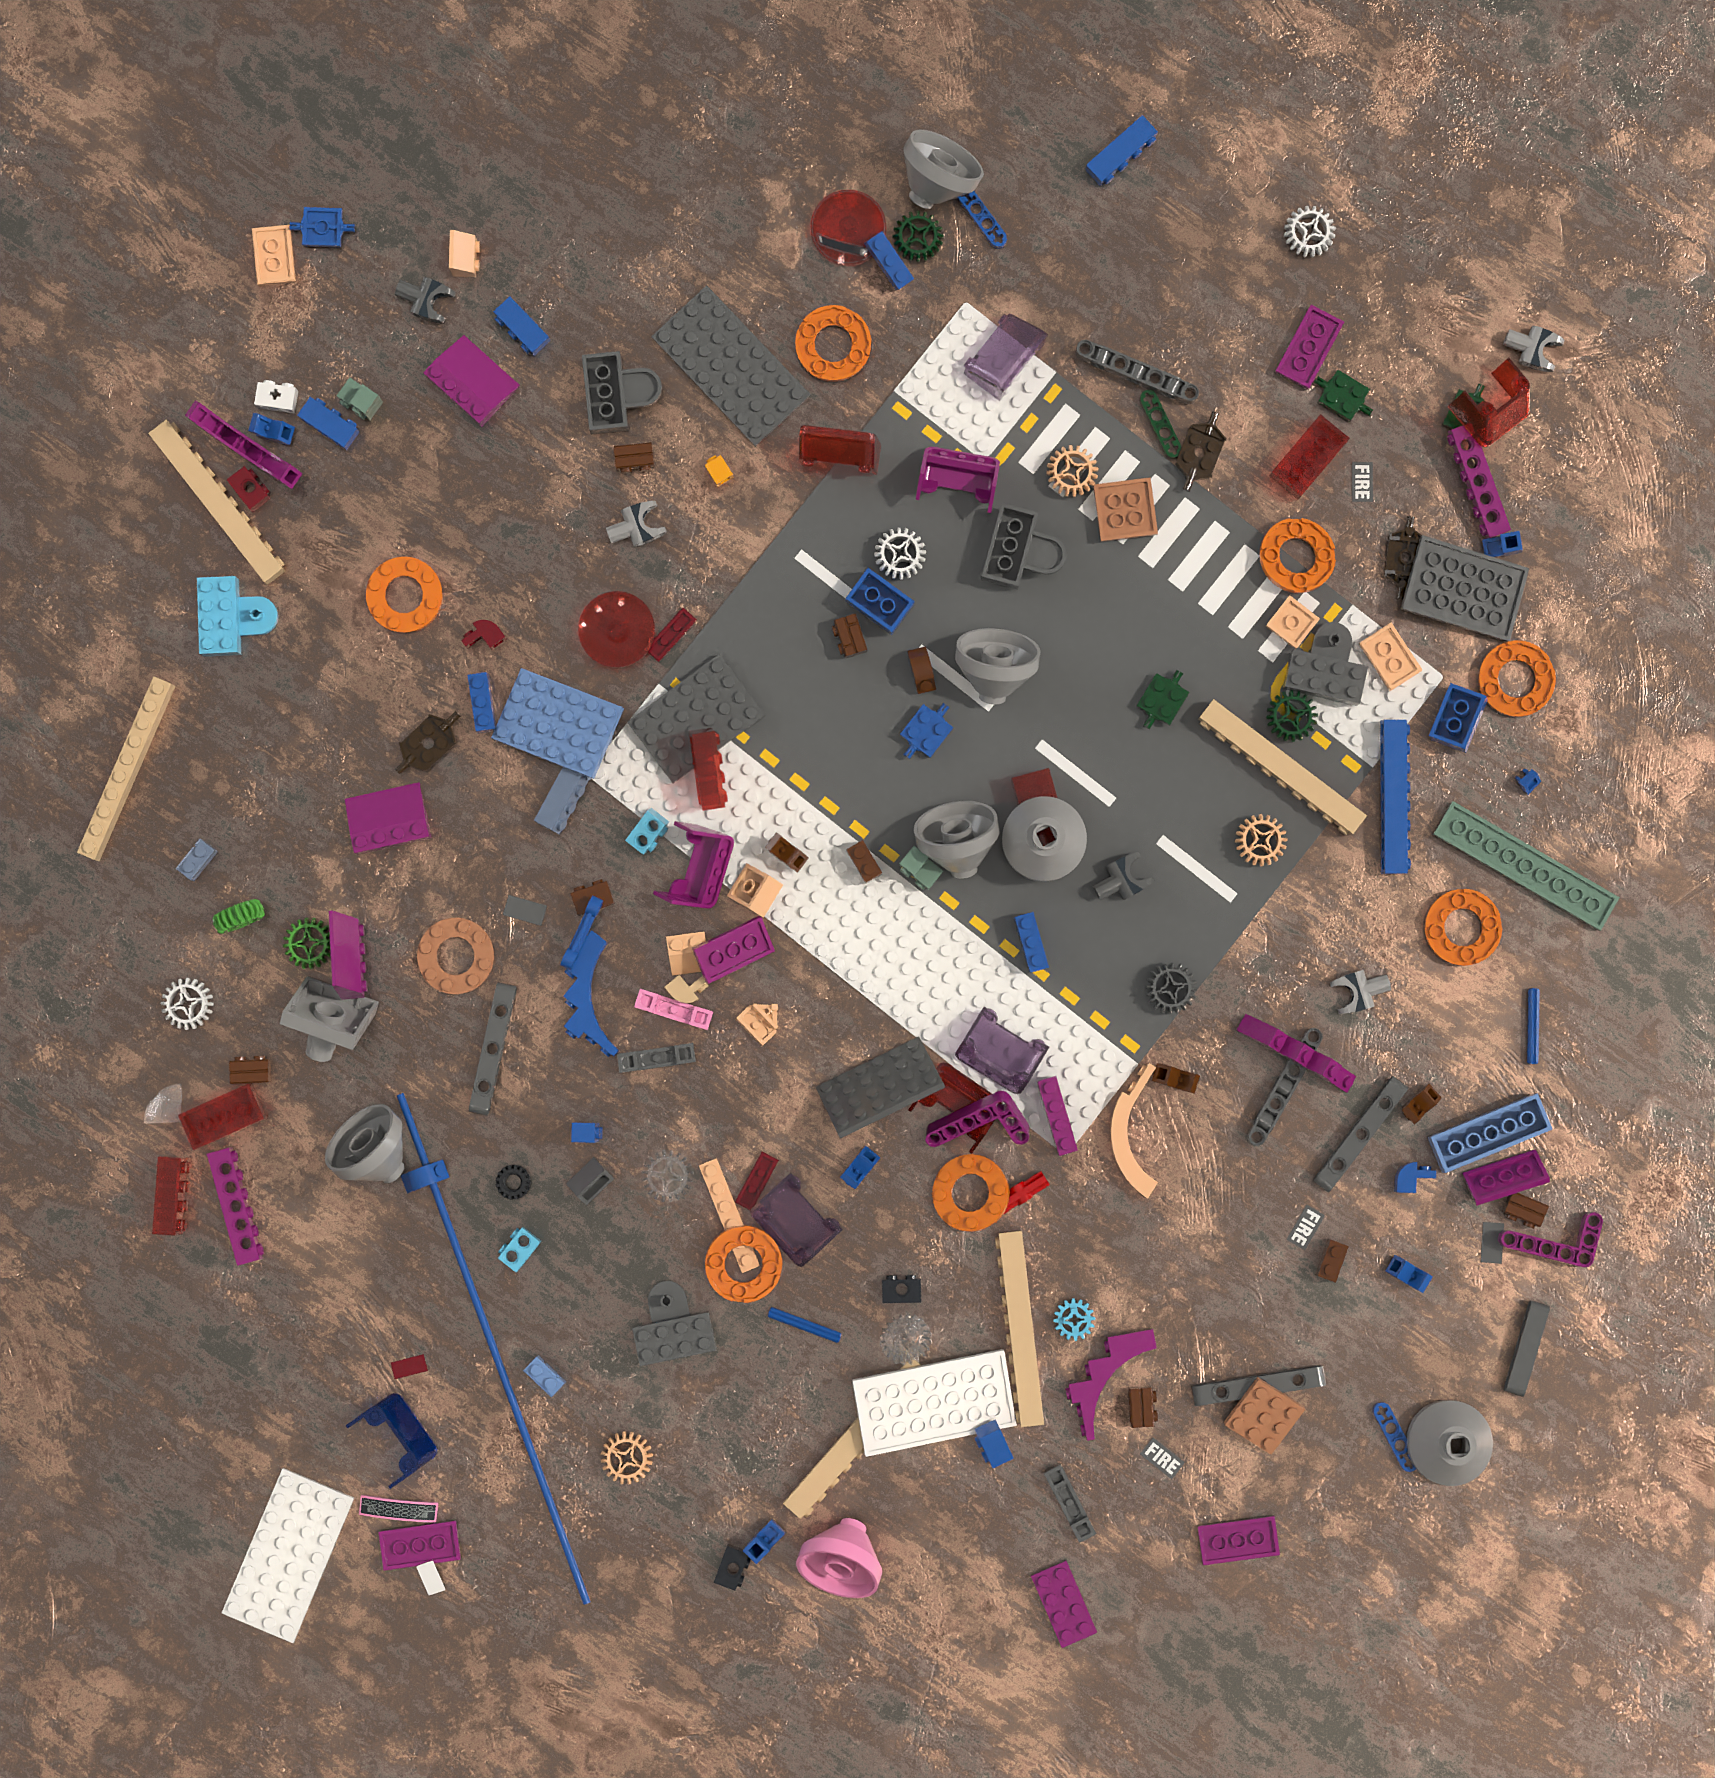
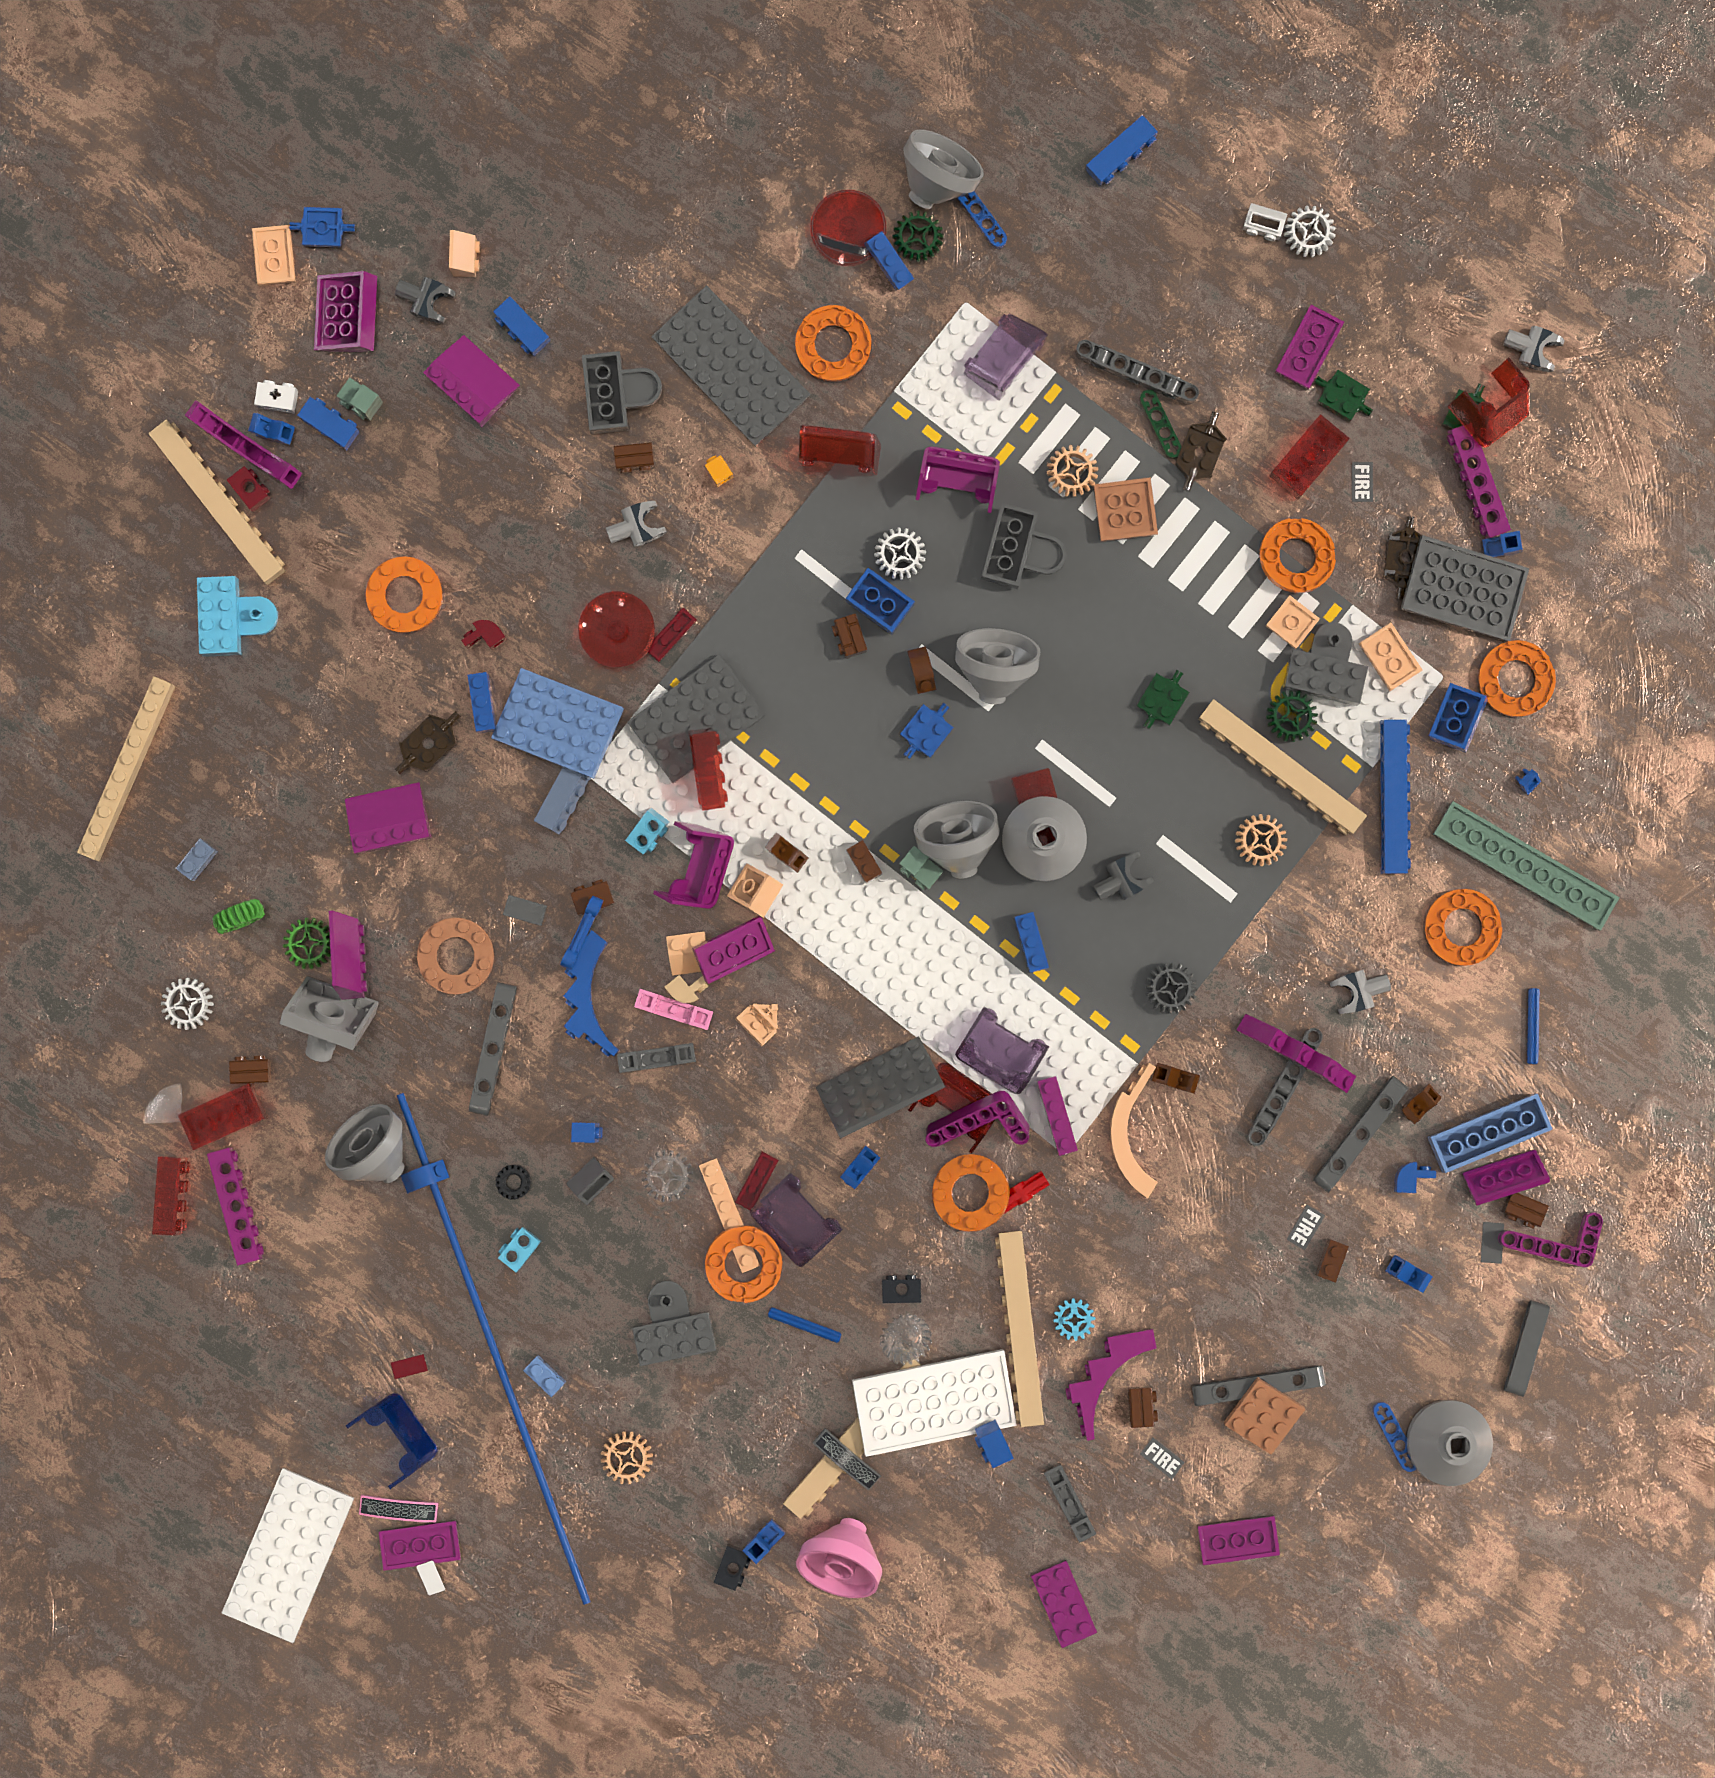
(345, 312): none -> magenta slope
(846, 1459): none -> slope
(1267, 213): none -> white window

